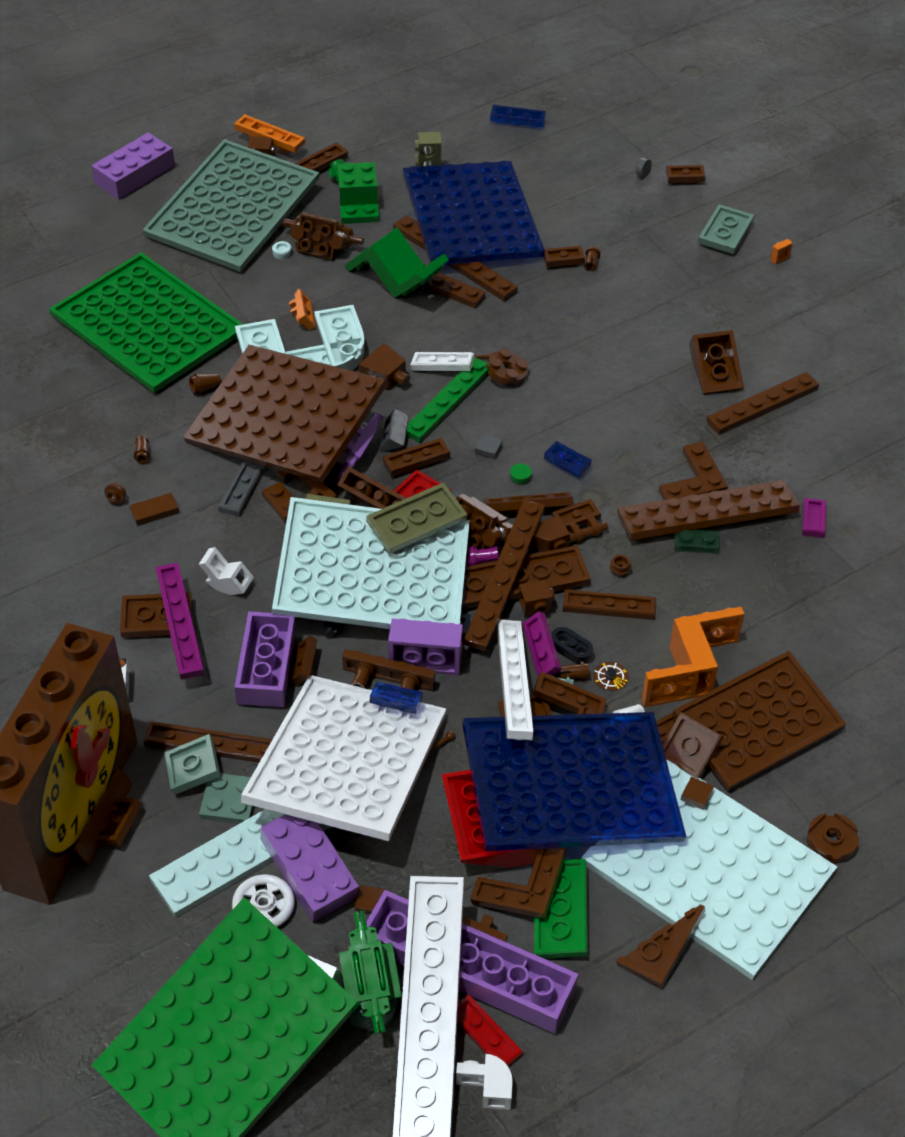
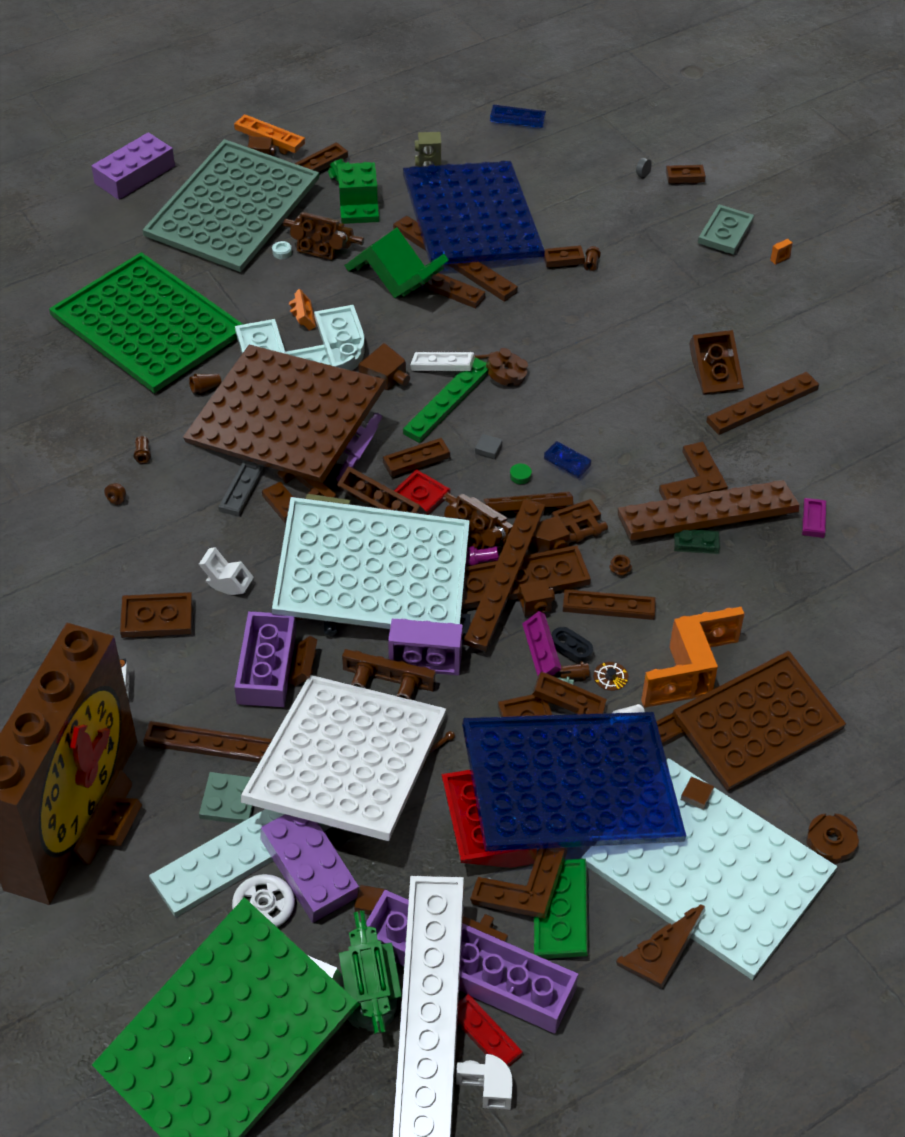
(154, 509): reddish brown tile -> none
(179, 621): magenta plate -> none
(192, 764): sand green plate -> none
(393, 431): flat silver slope -> none
(396, 697): clear blue plate -> none
(416, 518): olive plate -> none
(514, 680): white plate -> none
(691, 745): reddish brown tile -> none

